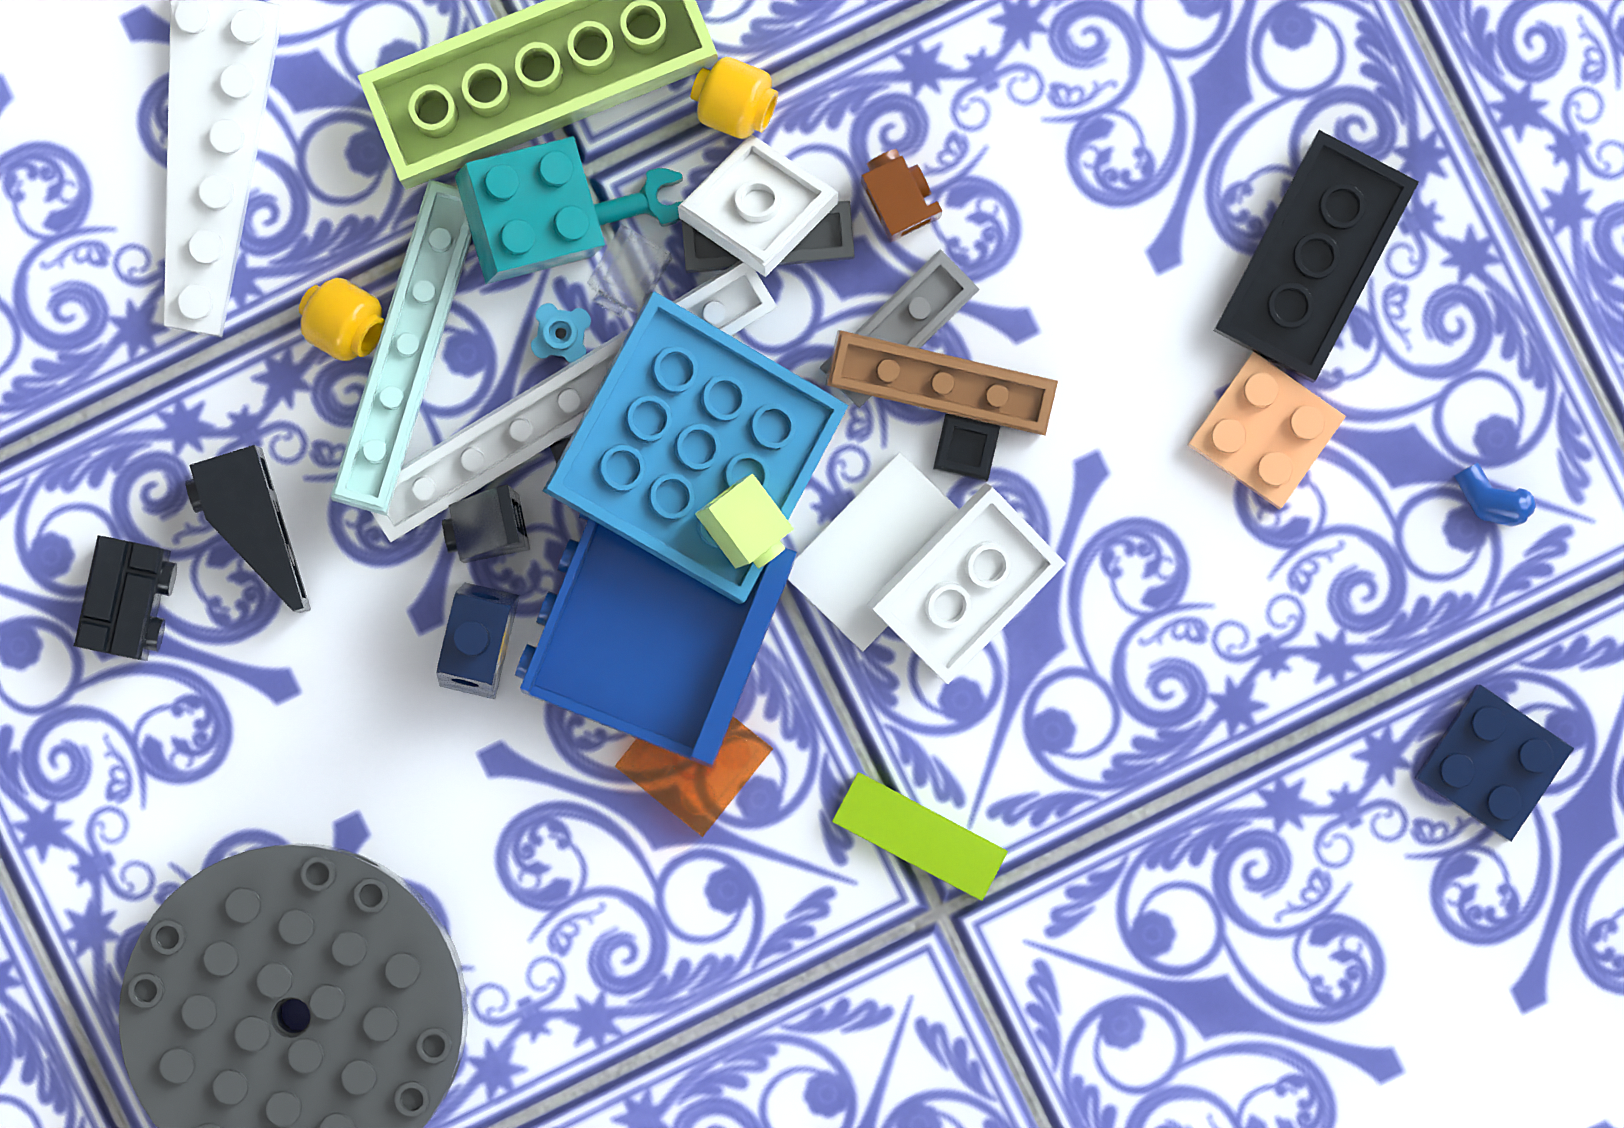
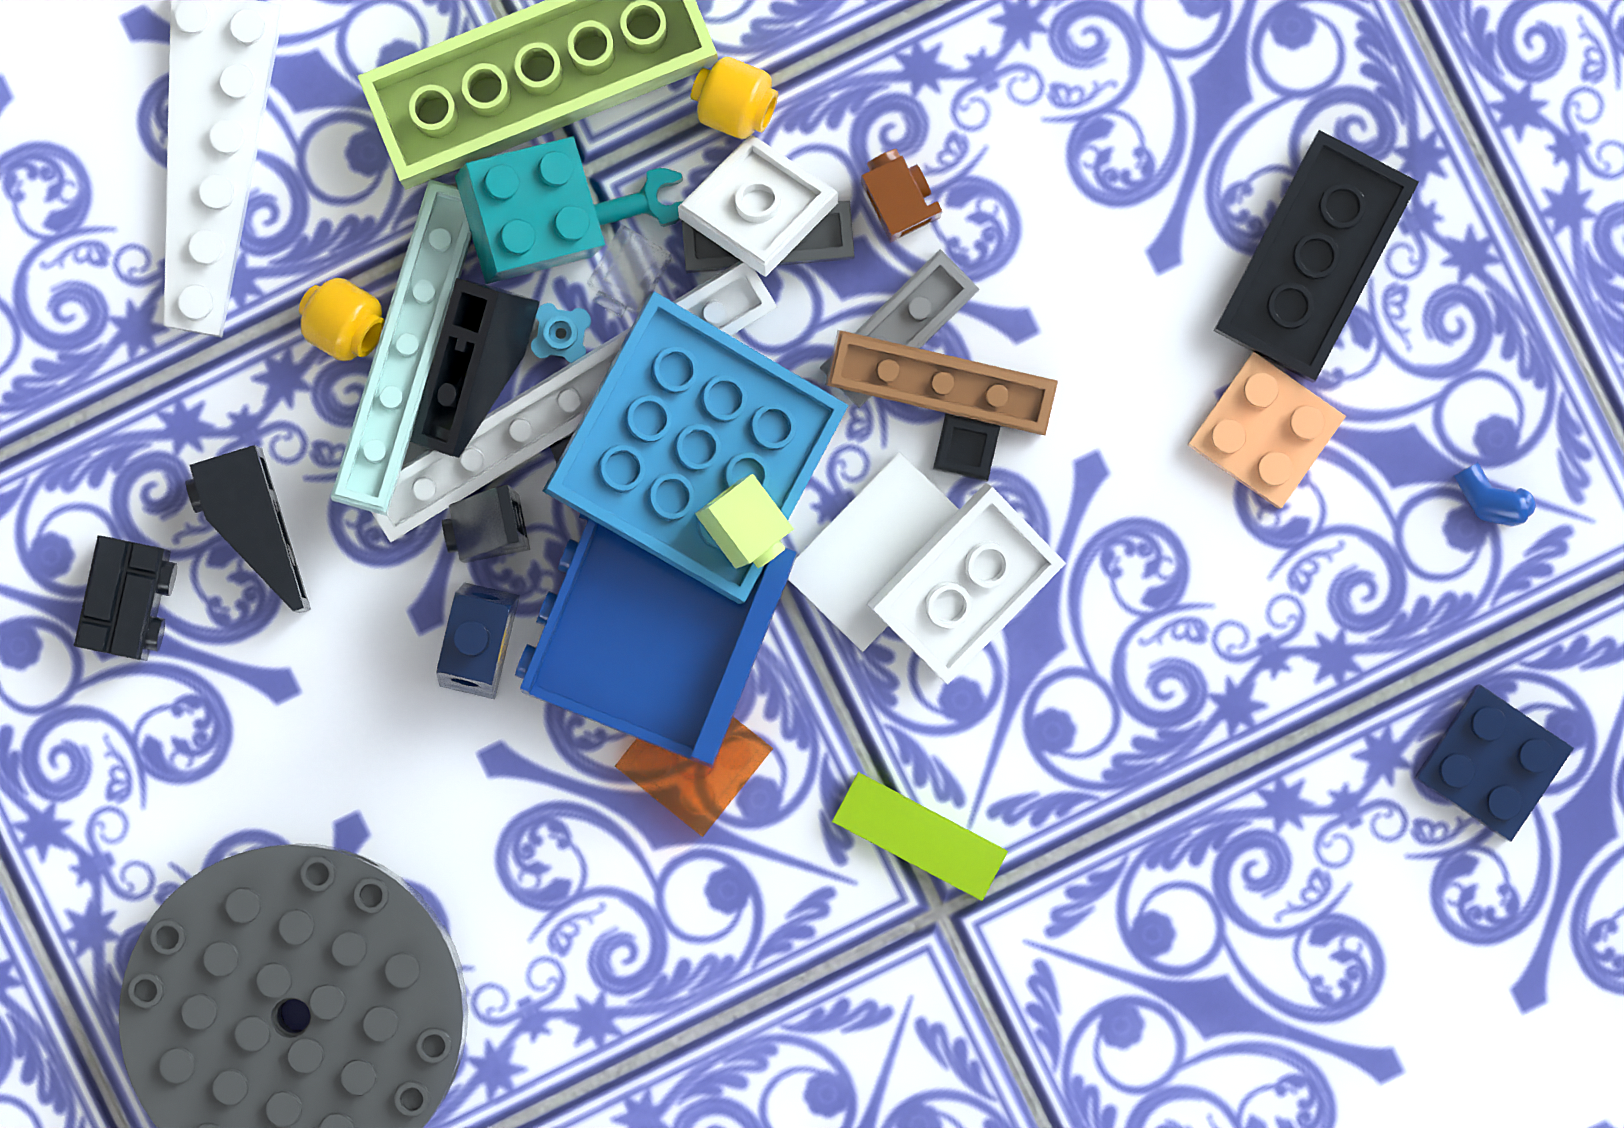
(473, 361): none -> black slope

